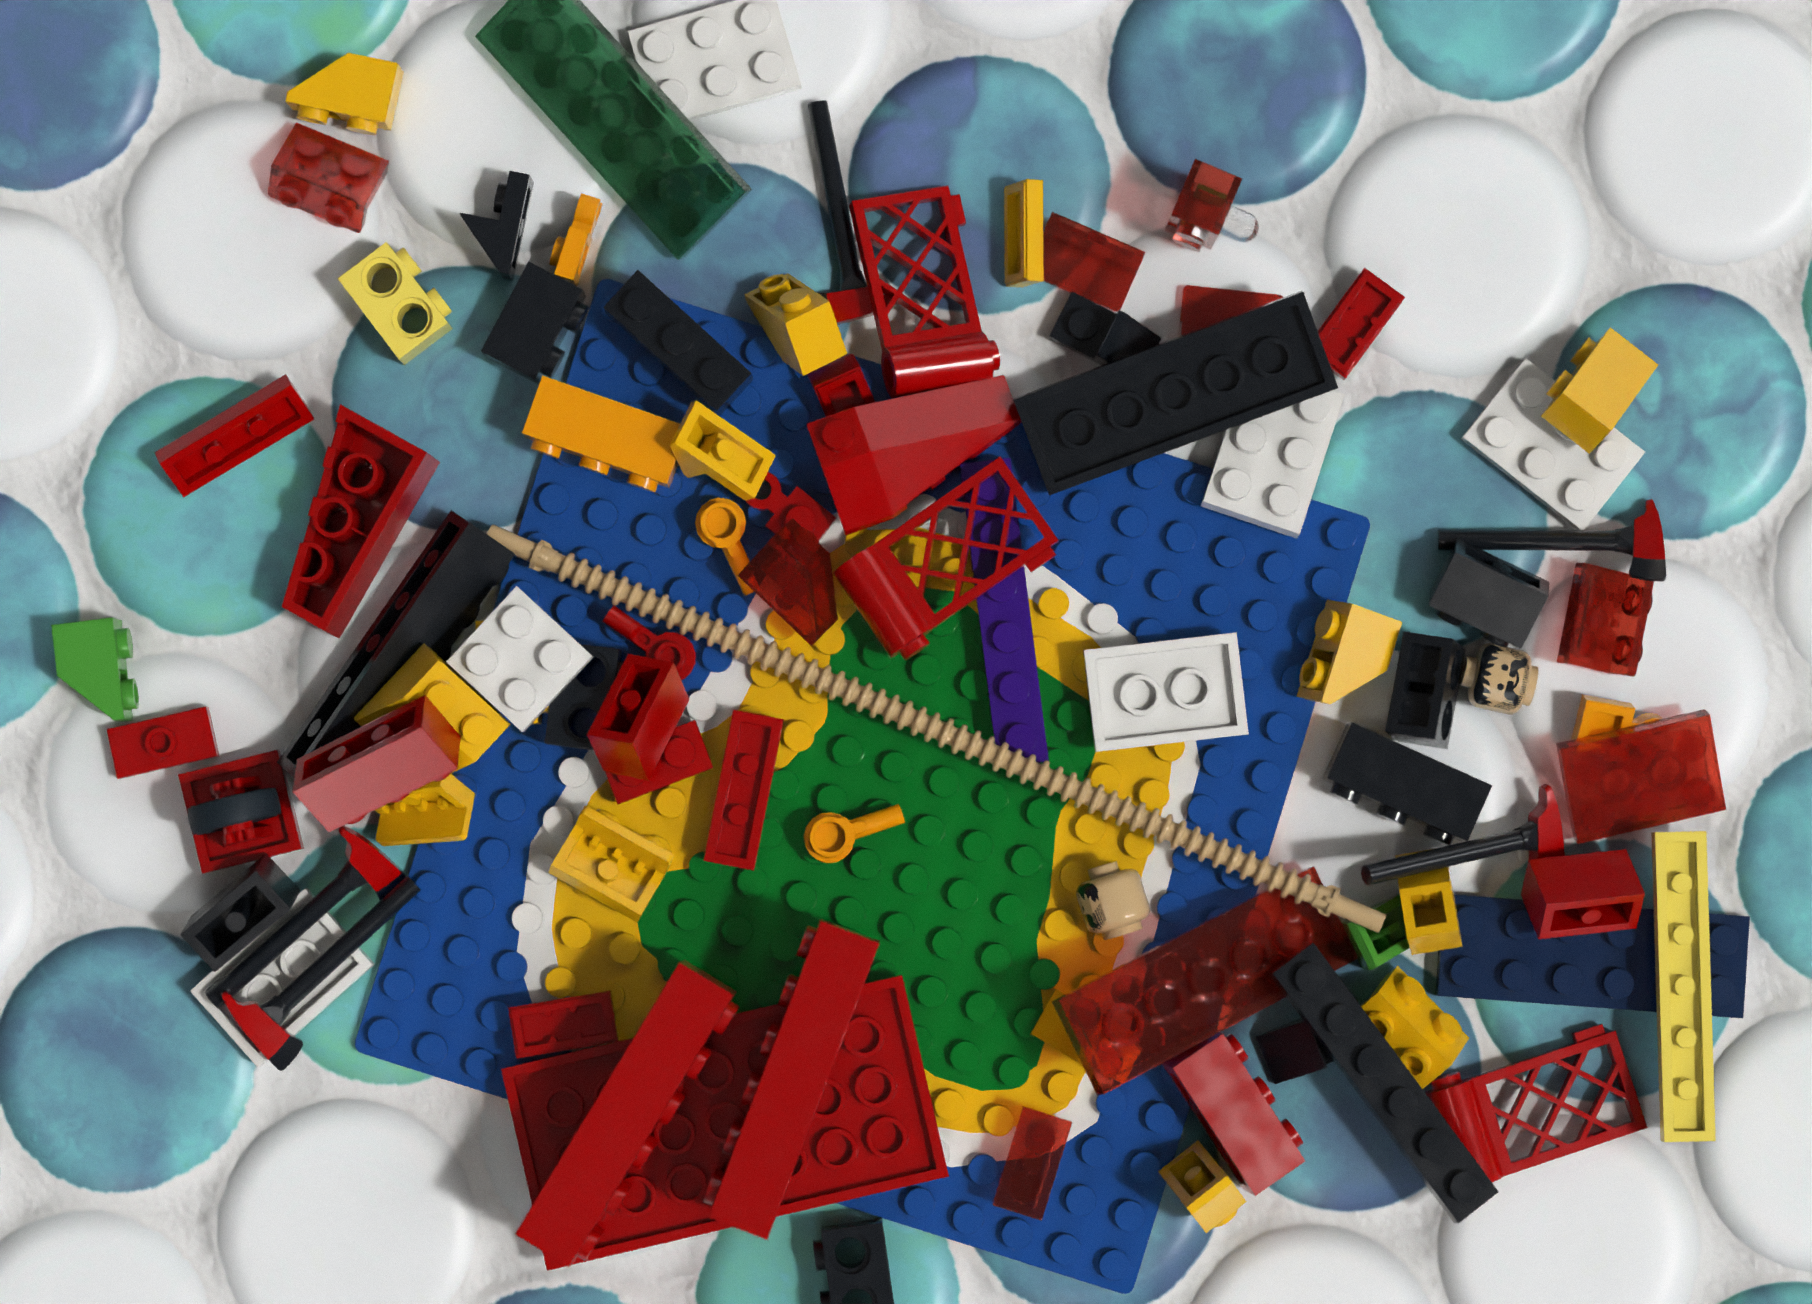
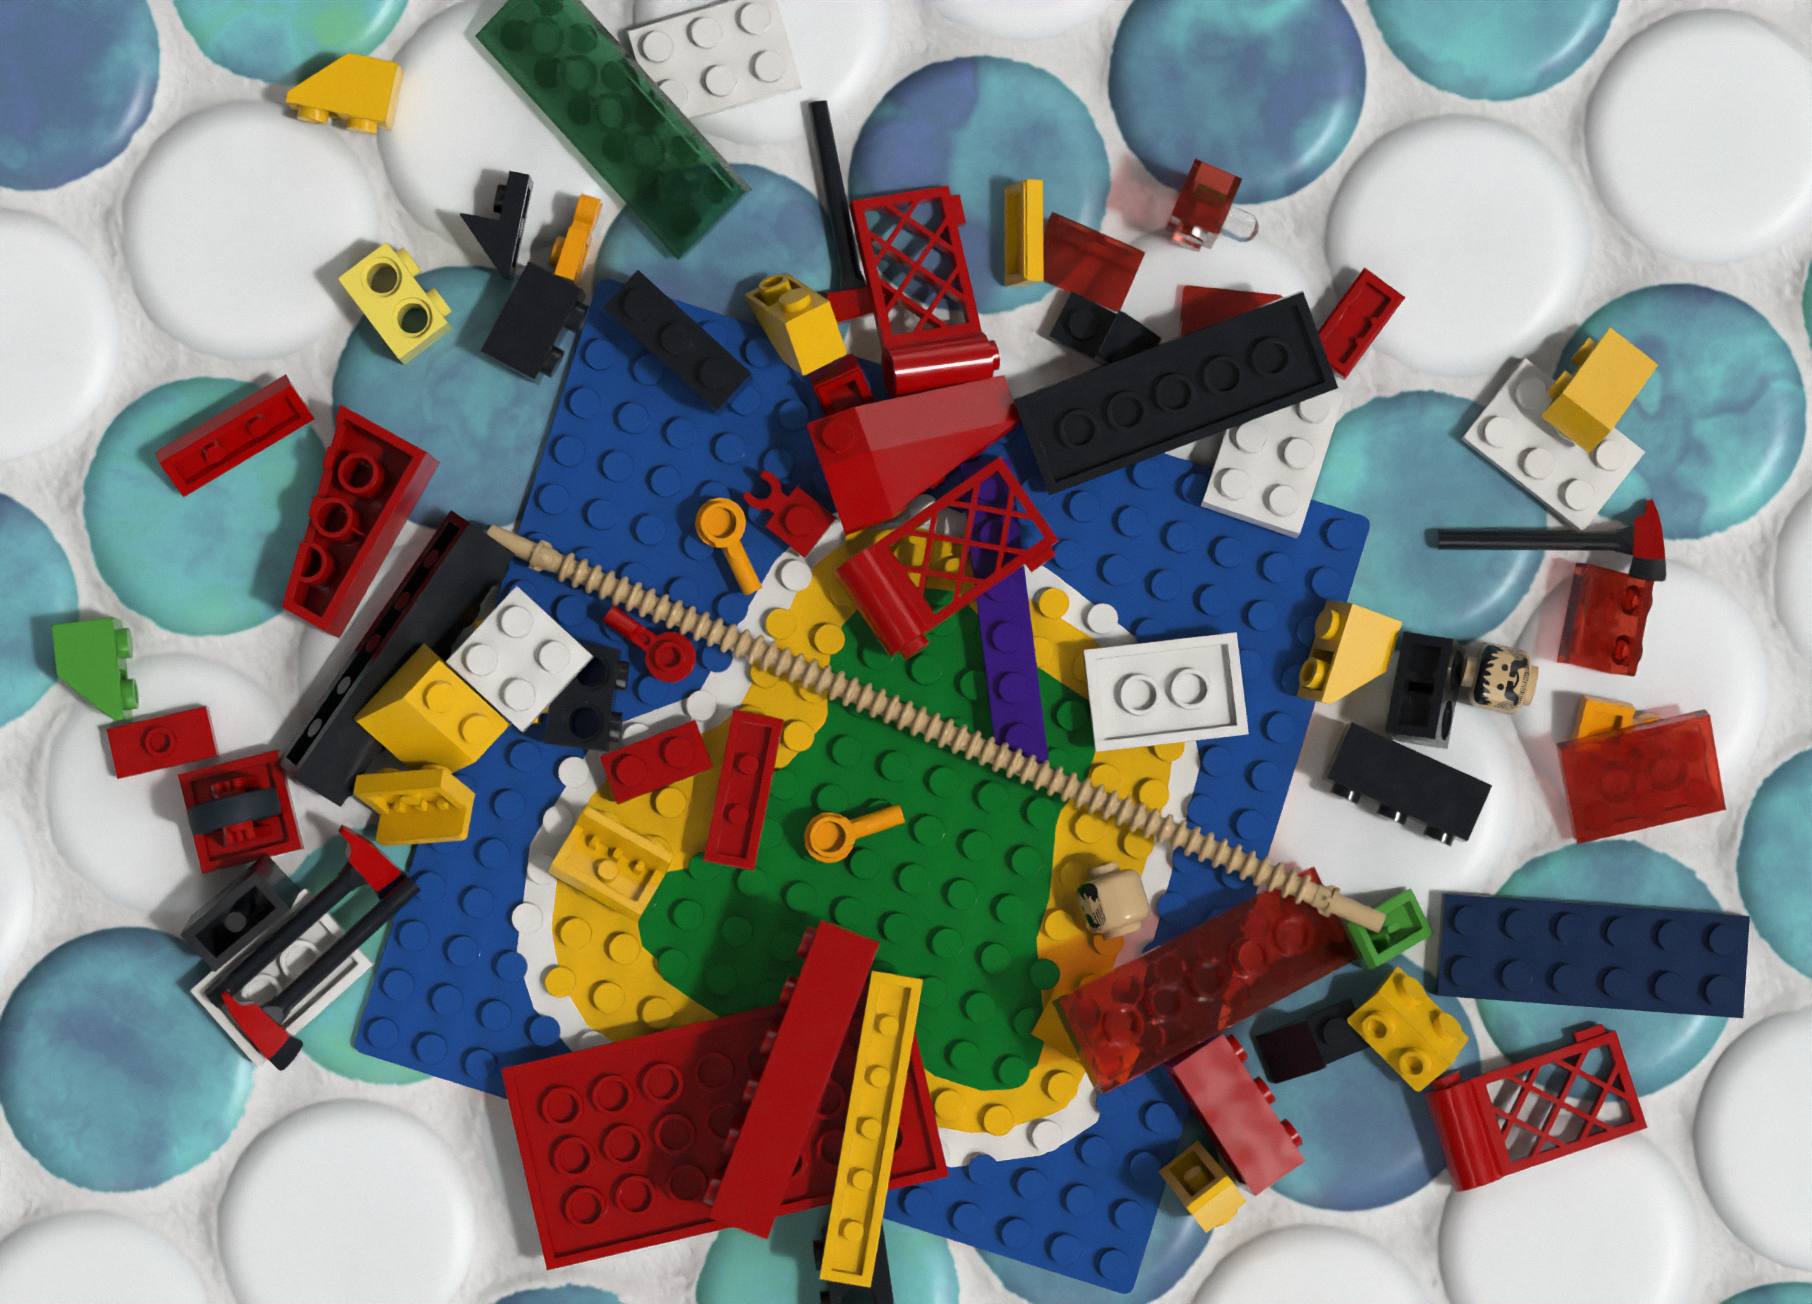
(326, 177): clear red bracket -> none
(377, 764): brick -> none
(563, 1024): red plate -> none
(602, 434): light orange brick -> none
(626, 1112): red brick -> none
(638, 716): red brick -> none
(721, 451): yellow slope -> none
(795, 580): clear red slope -> none
(871, 1129): none -> yellow plate
(1032, 1163): clear red plate -> none
(1383, 1083): black plate -> none
(1429, 910): yellow slope -> none
(1488, 595): black brick -> none
(1539, 836): black piece -> none
(1582, 894): red brick -> none
(1683, 986): light yellow plate -> none

